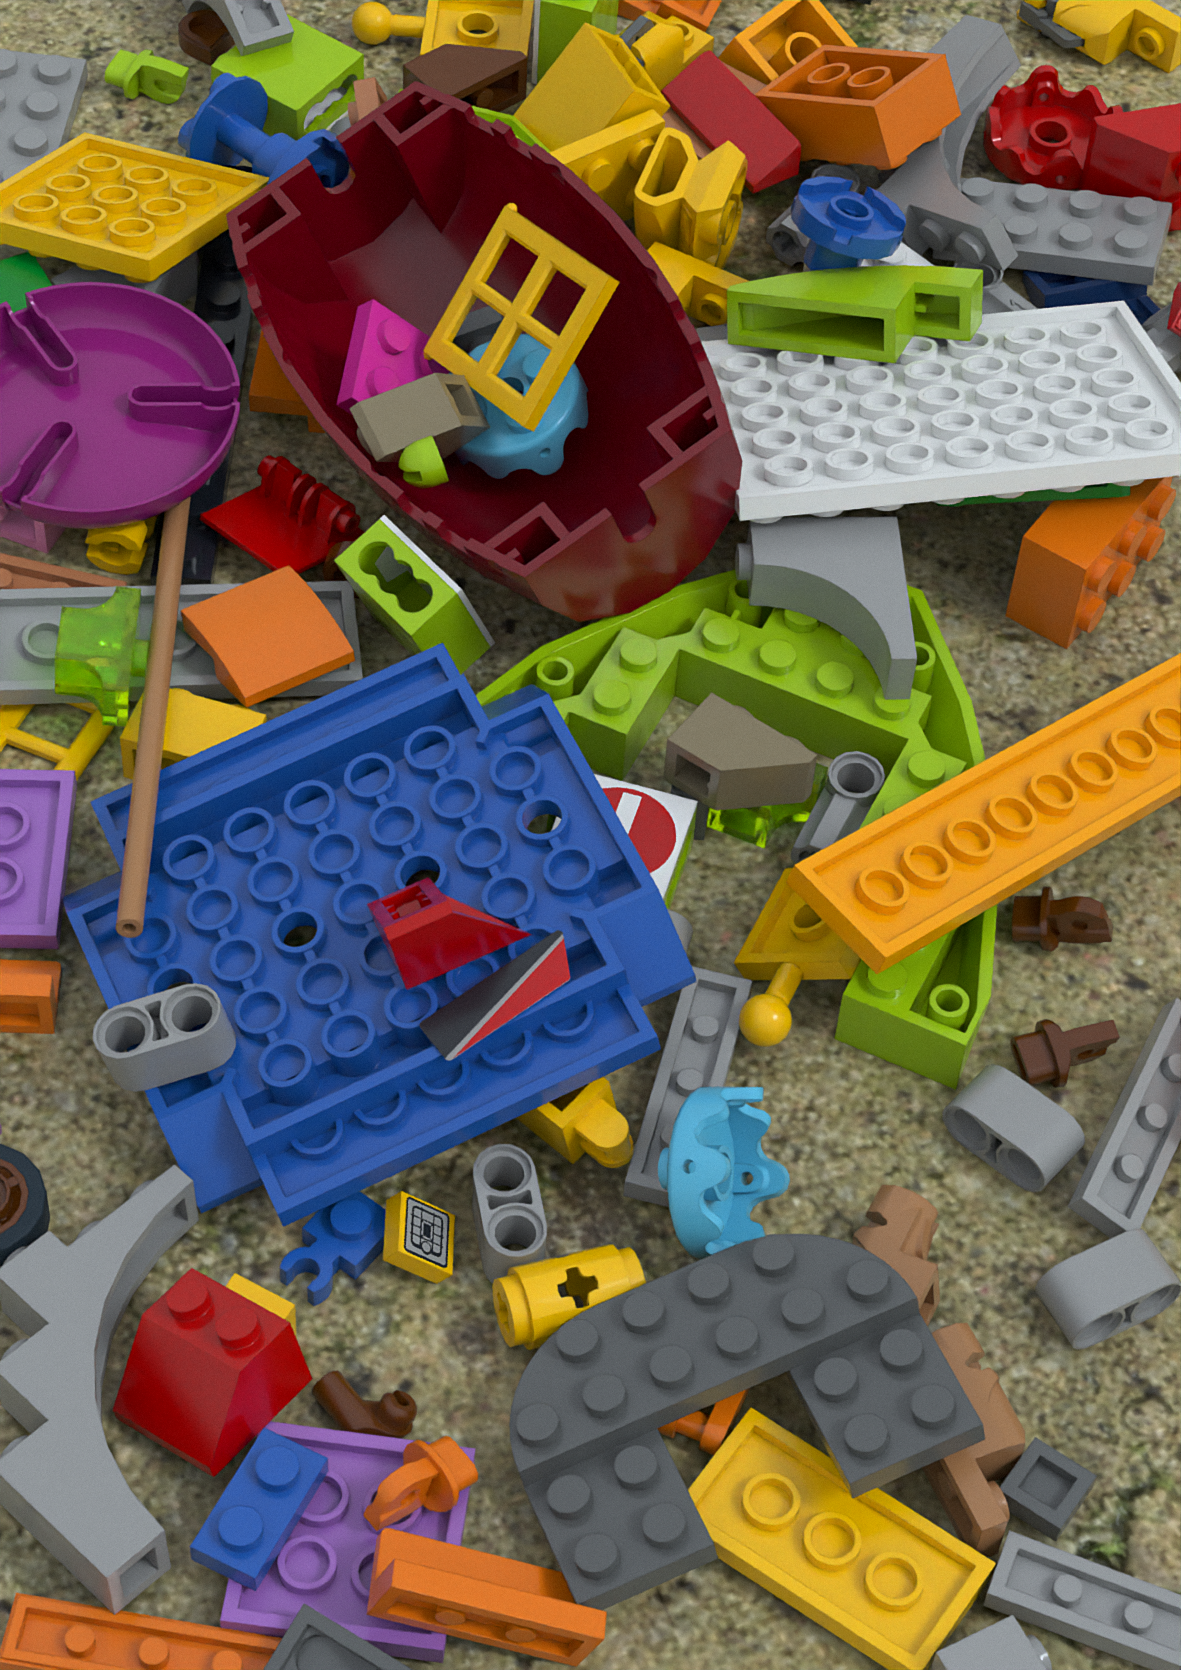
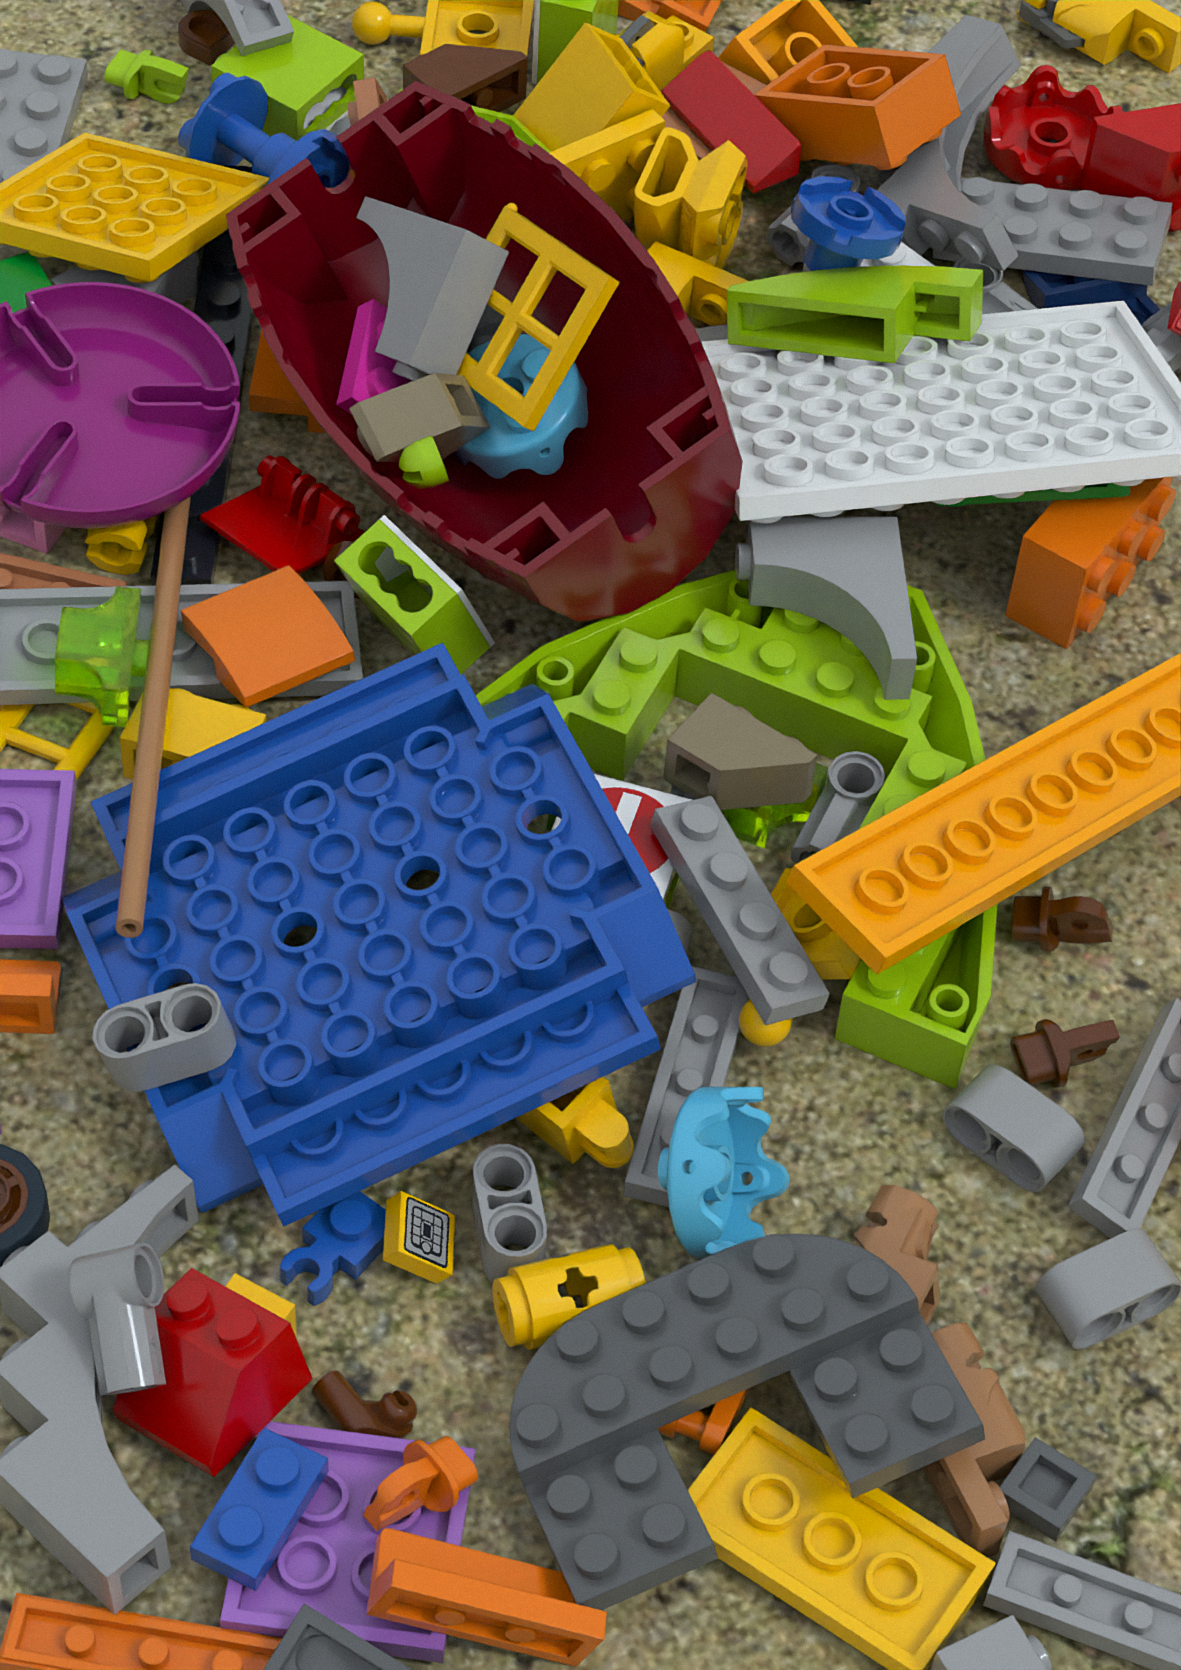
(119, 1299): none -> light grey piece
(435, 932): red slope -> none
(436, 288): none -> light grey arch
(499, 997): sticker -> none
(739, 910): none -> light grey plate

